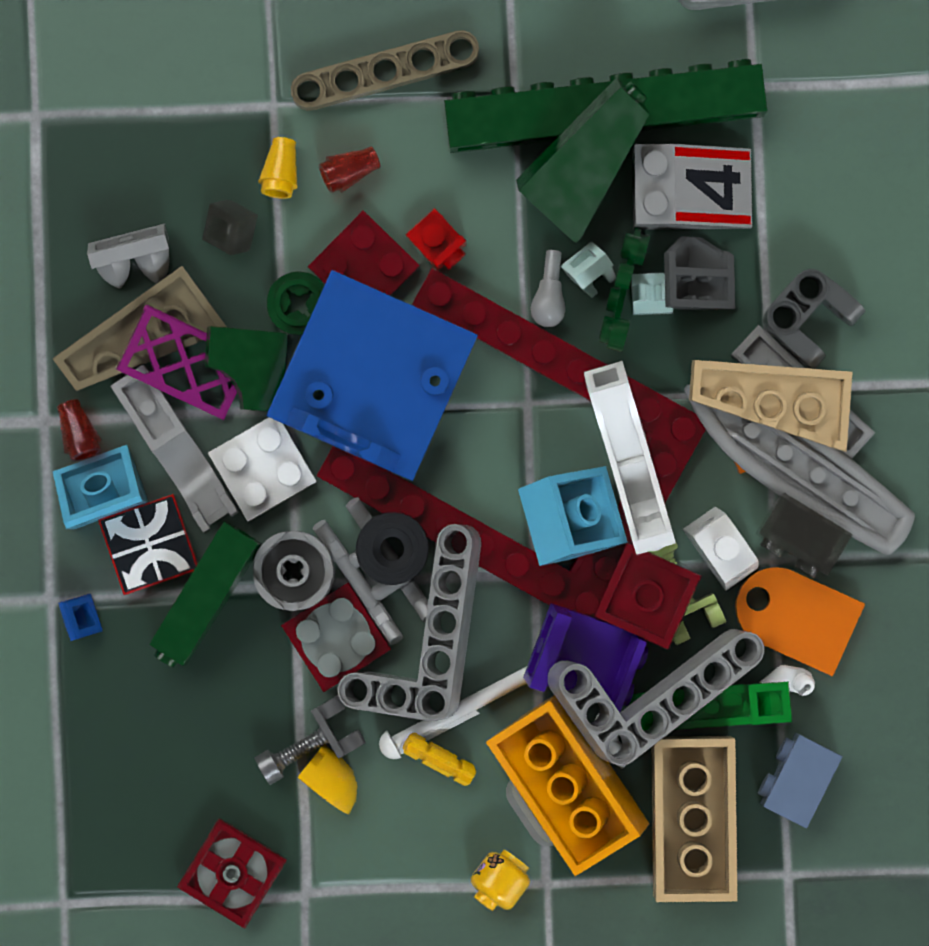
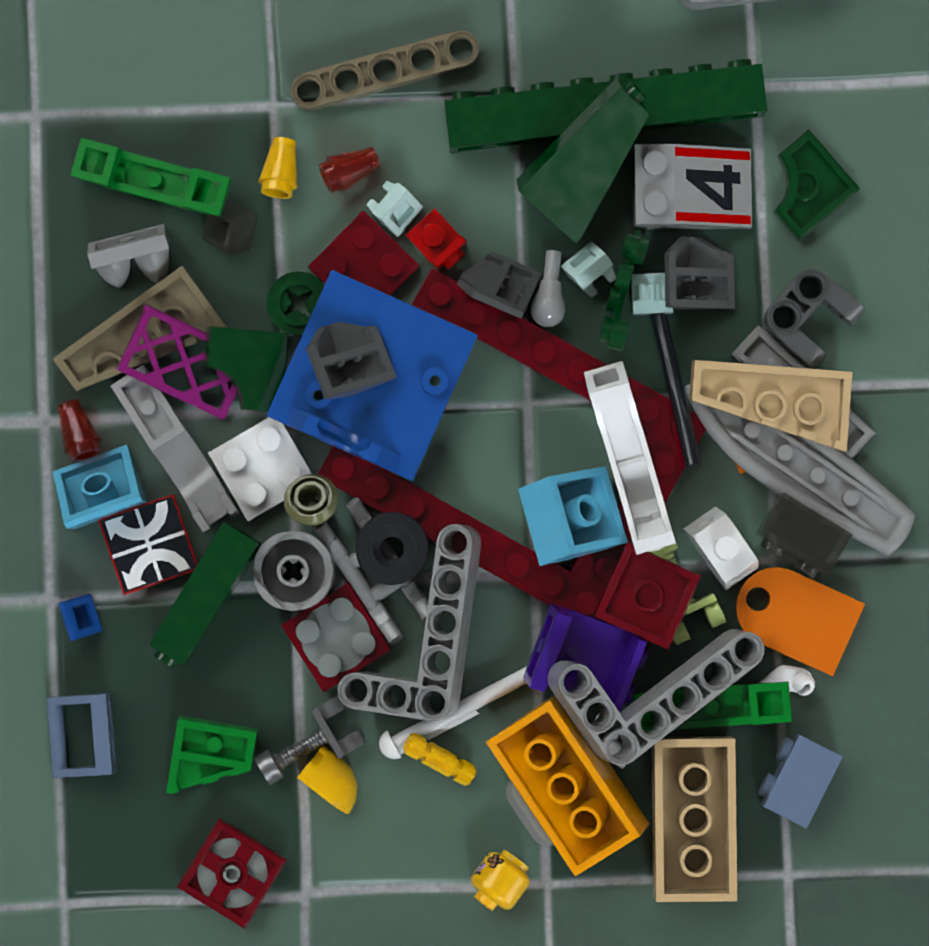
(102, 735): none -> sand blue tile
(150, 178): none -> green slope
(209, 751): none -> green wing
(311, 499): none -> olive cone
(349, 359): none -> dark grey slope
(396, 208): none -> light aqua tile
(501, 283): none -> dark grey slope
(676, 391): none -> black bar
(813, 186): none -> dark green tile

